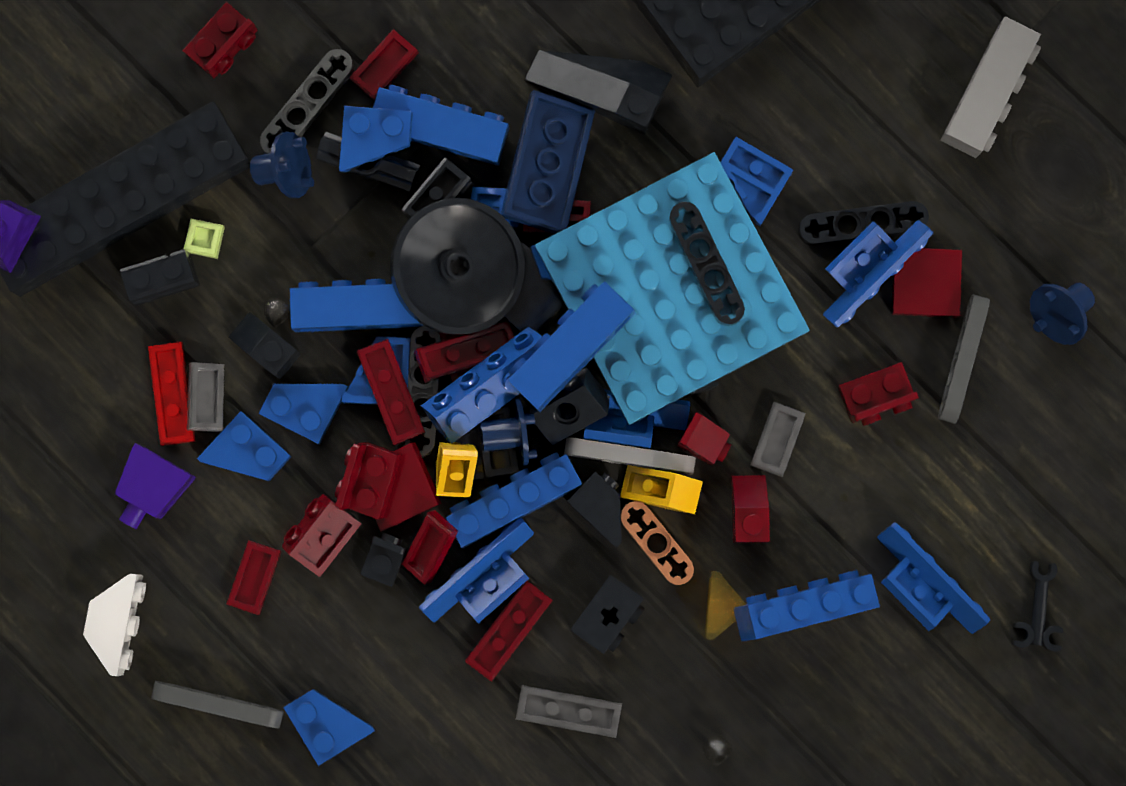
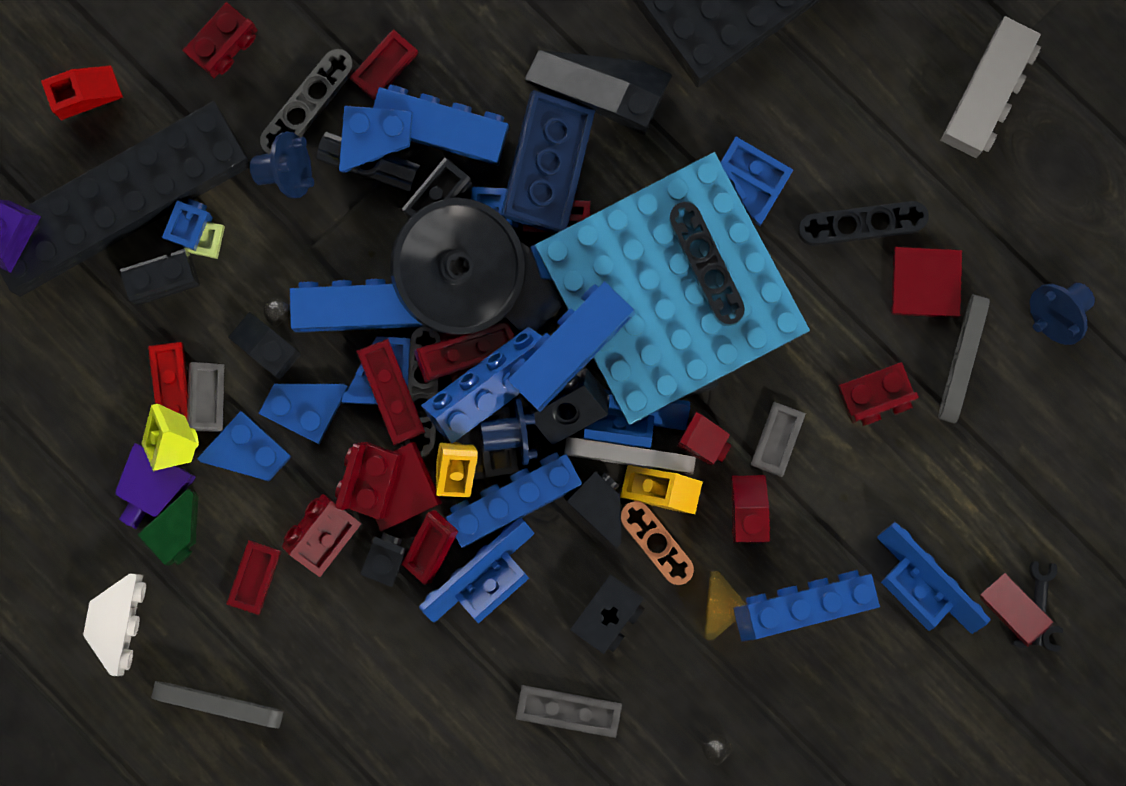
(81, 90): none -> red slope
(168, 438): none -> neon yellow slope
(174, 530): none -> dark green slope
(187, 224): none -> blue bracket
(325, 725): blue wing -> none
(508, 630): dark red tile -> none
(868, 264): blue bracket -> none
(1016, 610): none -> dark red tile

